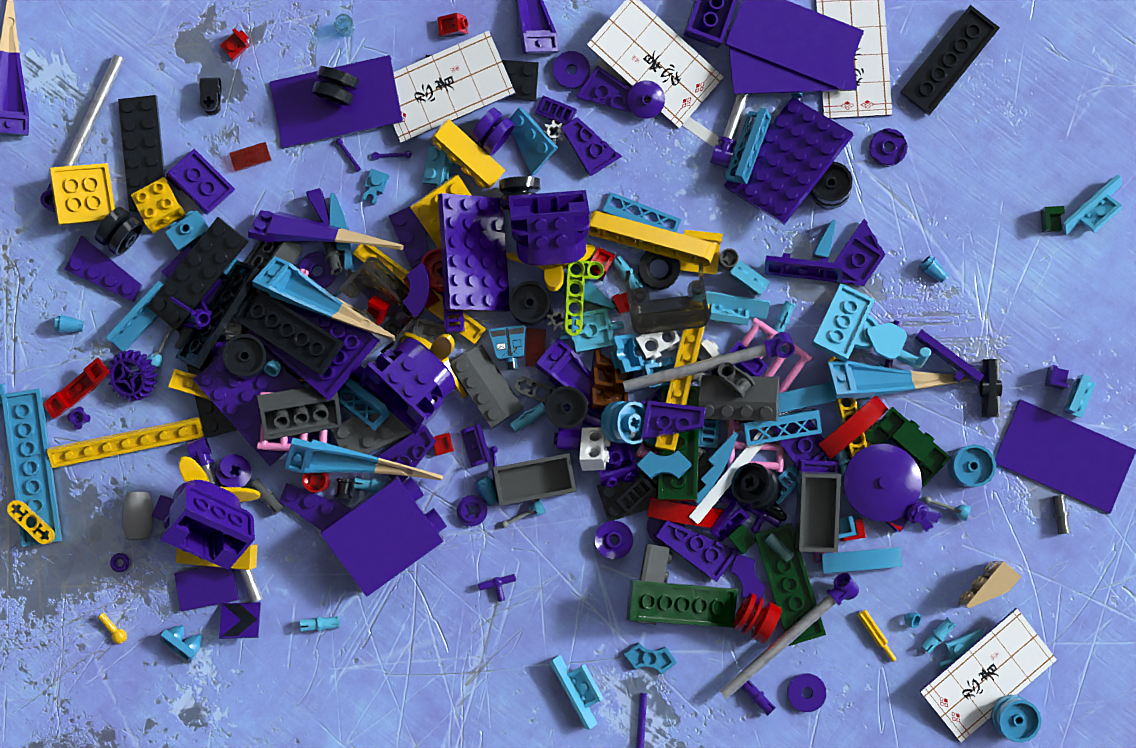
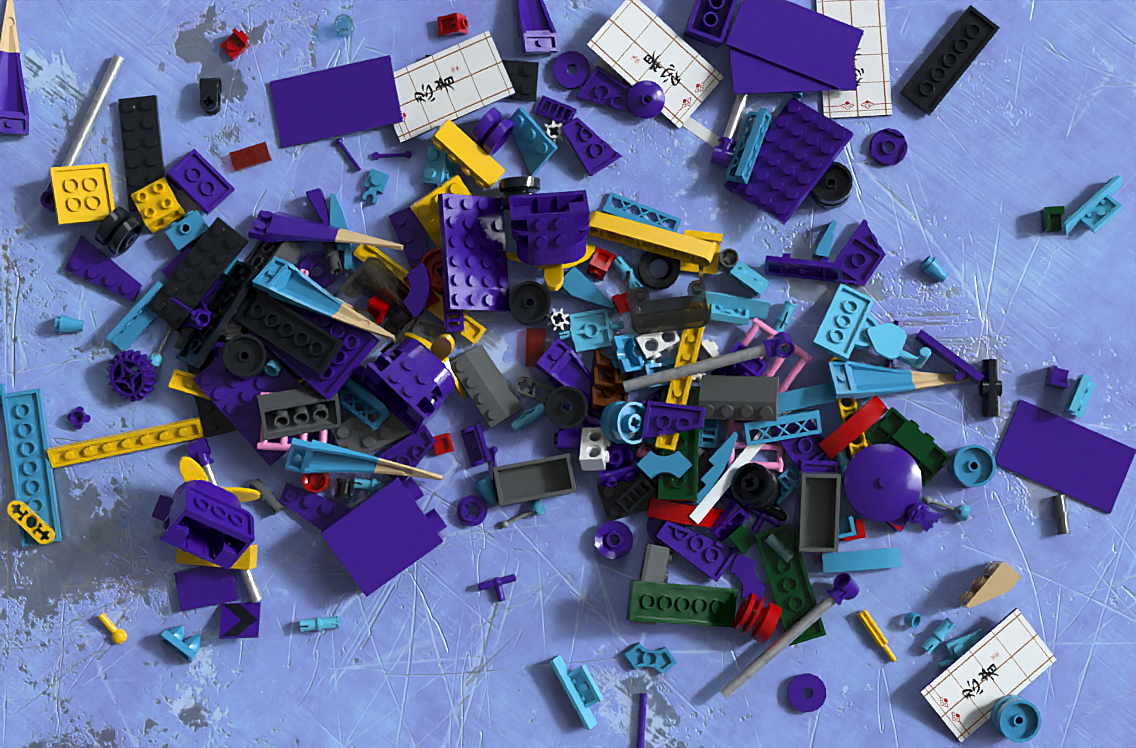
(77, 389): red slope -> none
(114, 565): dark purple plate -> none
(137, 515): light grey piece -> none
(229, 463): dark purple piece -> none
(335, 86): black wheel -> none
(509, 344): dark azure torso -> none
(577, 298): lime beam -> none
(737, 382): dark grey piece -> none
(758, 697): dark purple pin -> none

